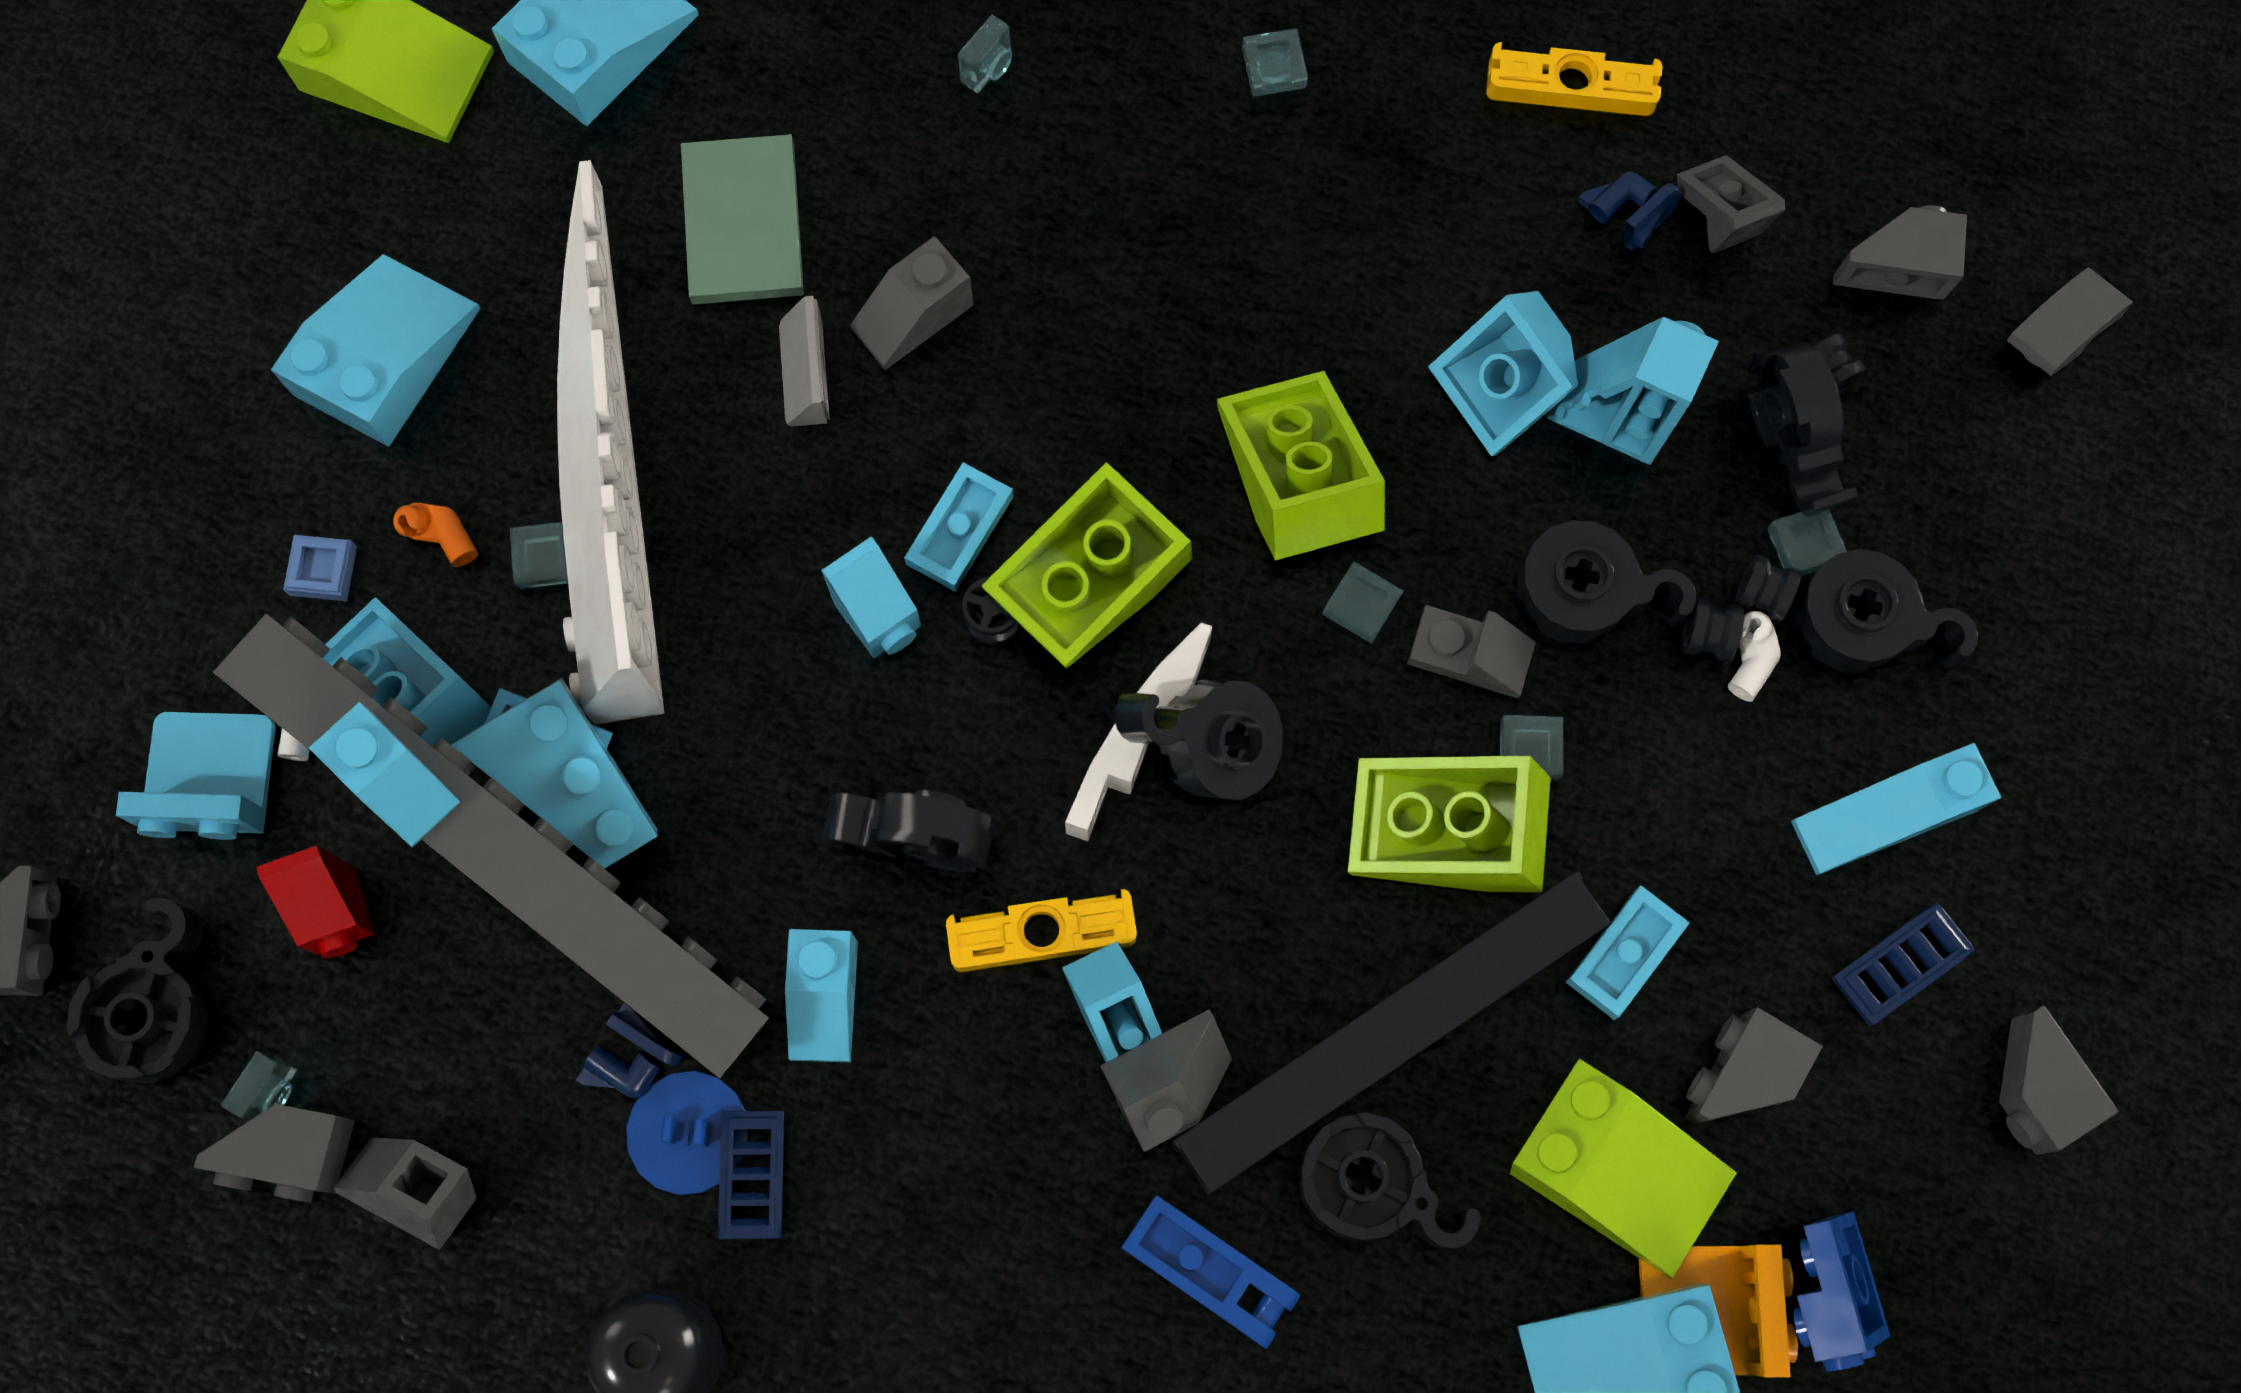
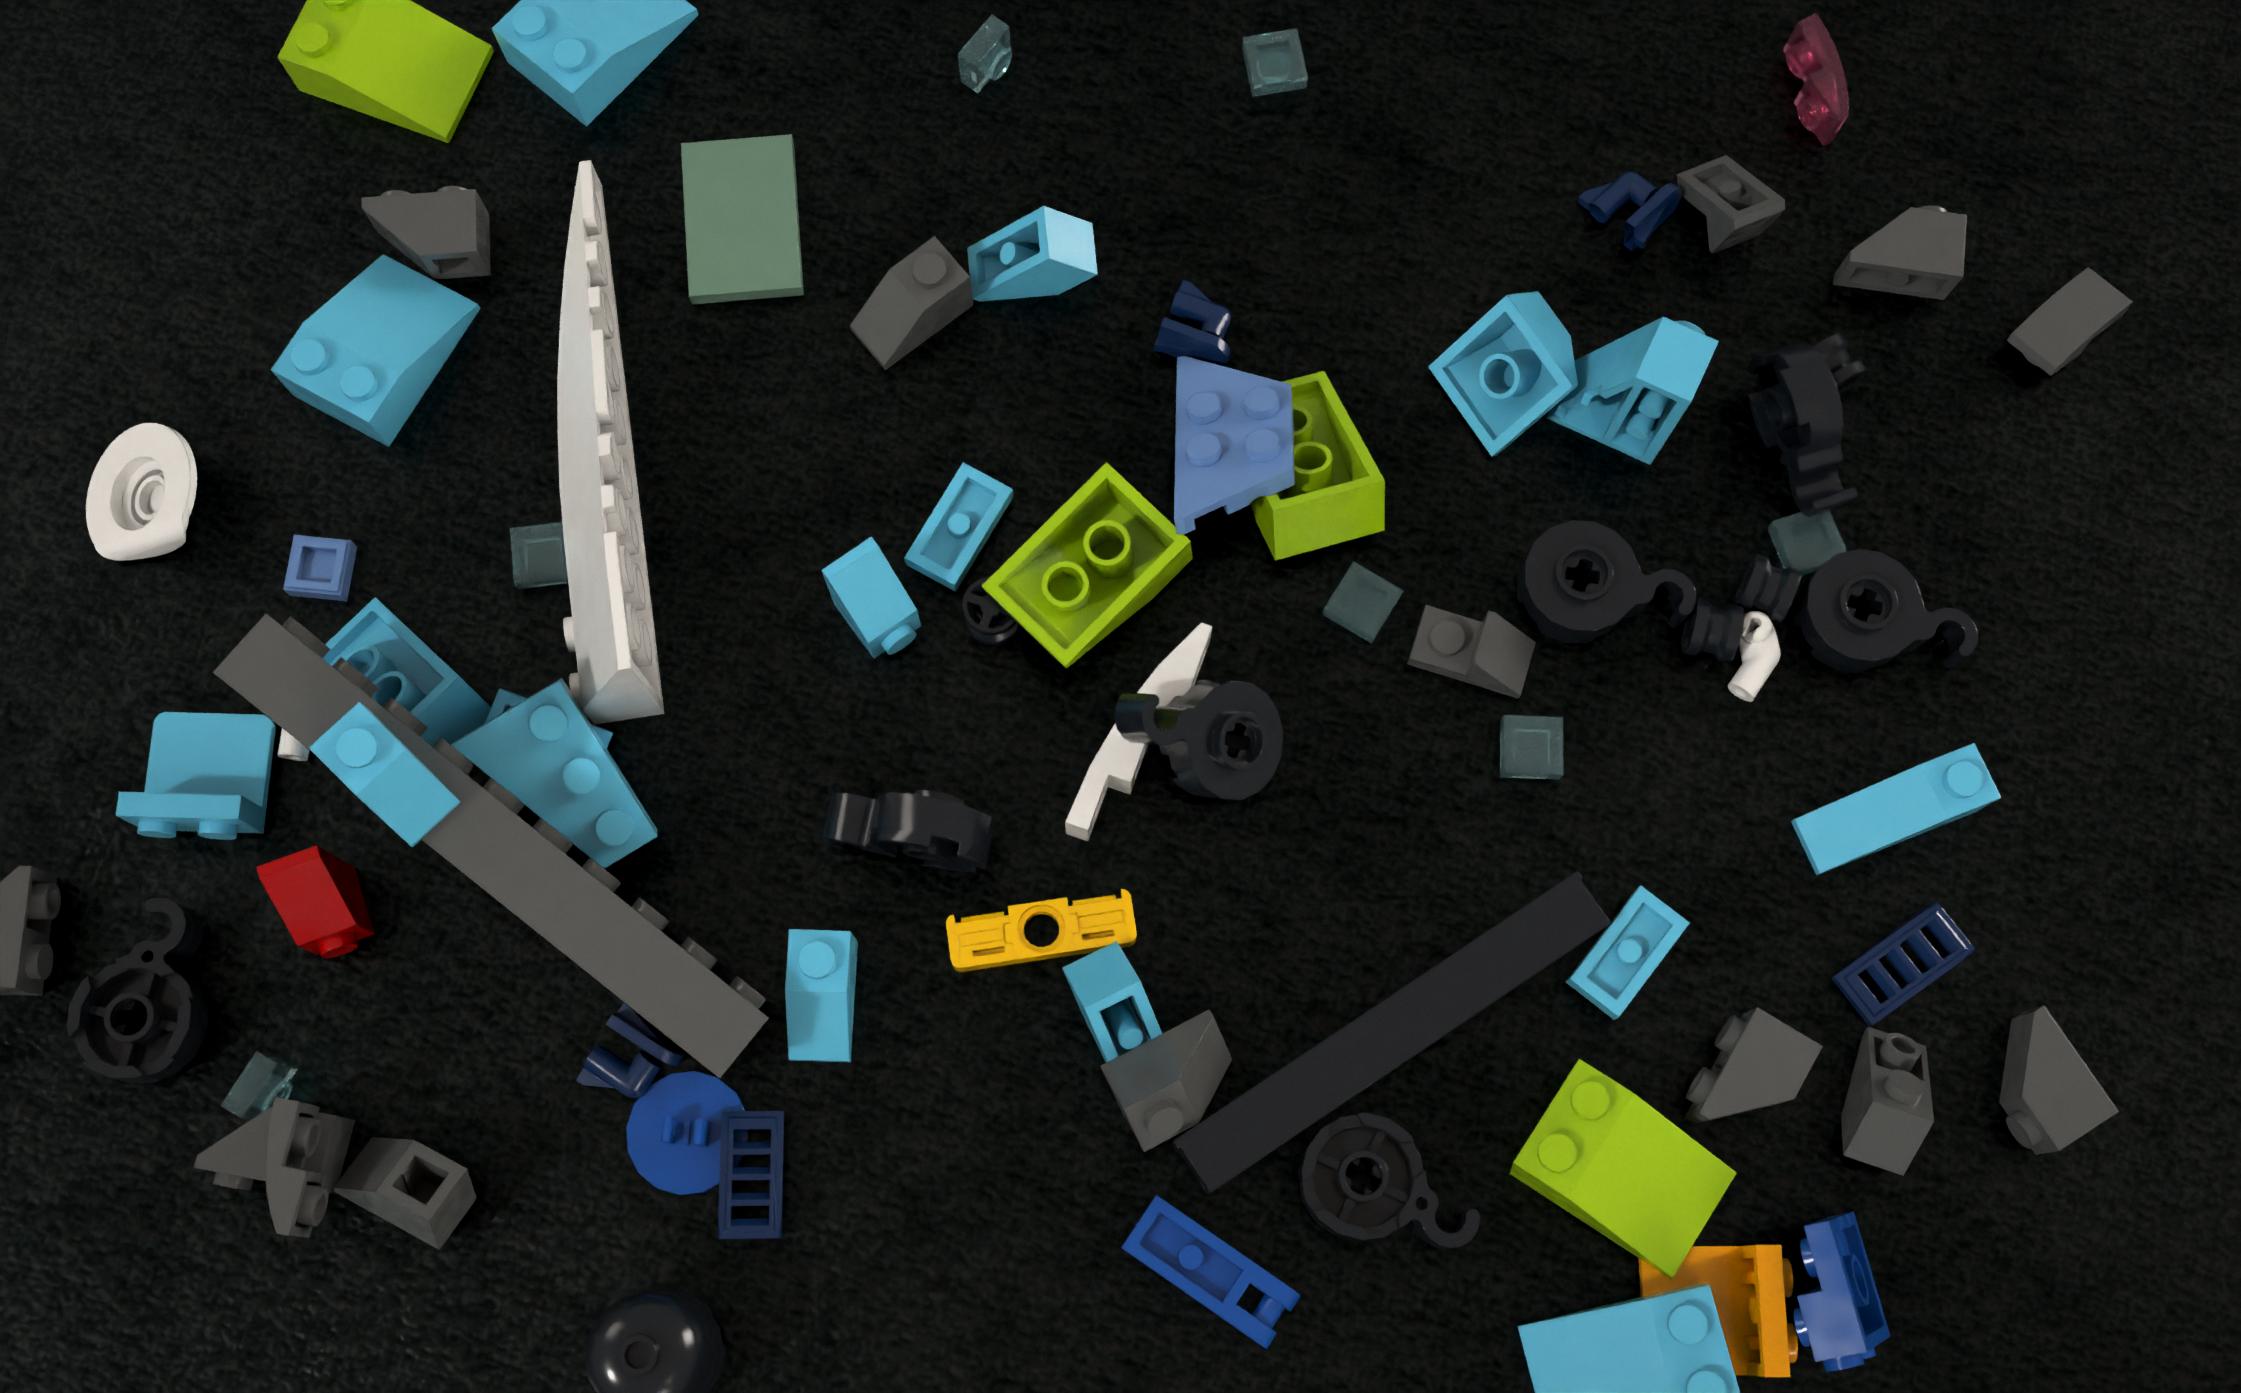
(142, 494): none -> white hat
(294, 1194): none -> dark grey slope
(436, 230): none -> dark grey slope
(436, 525): orange arm -> none
(804, 365): light grey slope -> none
(1033, 257): none -> medium azure slope
(1202, 344): none -> dark blue piece
(1229, 439): none -> medium blue wing
(1452, 822): lime slope -> none
(1610, 88): yellow piece -> none
(1824, 96): none -> clear pink slope
(1887, 1102): none -> dark grey slope

